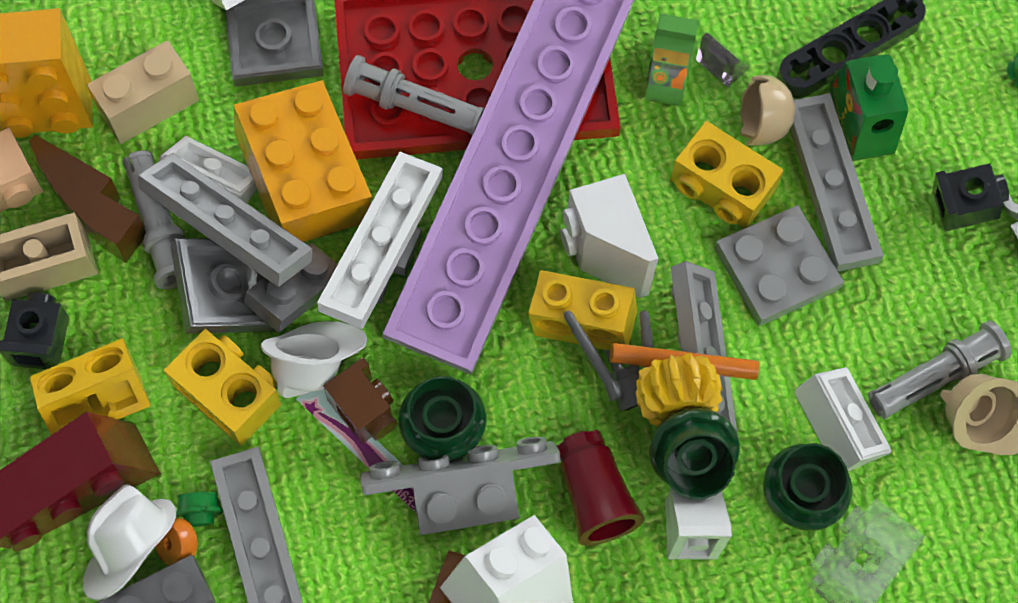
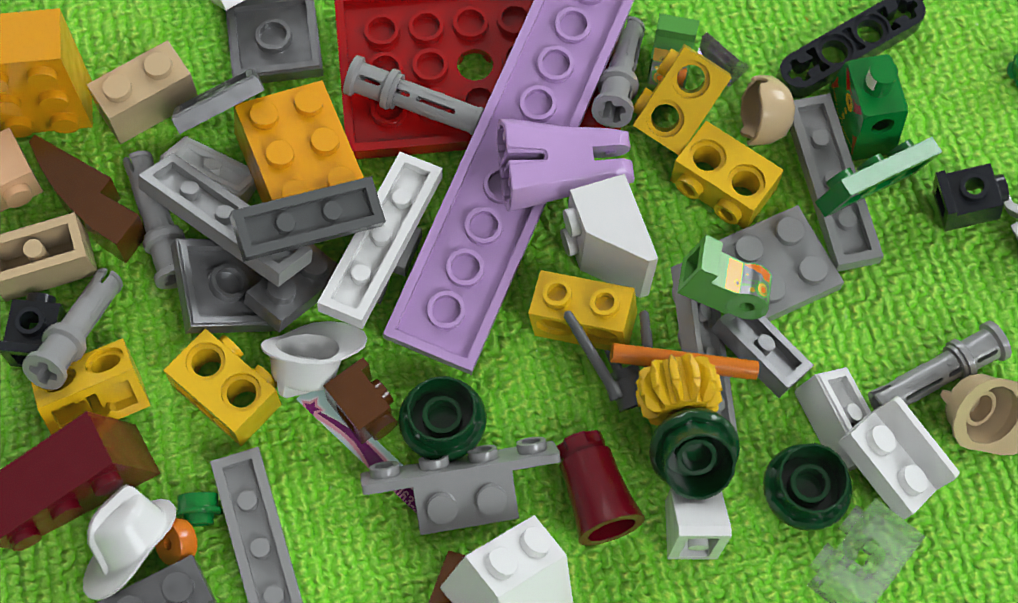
(67, 340): none -> light grey pin
(216, 100): none -> flat silver tile
(307, 218): none -> dark grey plate
(549, 160): none -> lavender piece
(618, 82): none -> light grey pin
(690, 104): none -> yellow brick
(725, 281): none -> bright green leg
(760, 340): none -> flat silver plate
(876, 175): none -> green plate
(898, 457): none -> white bracket

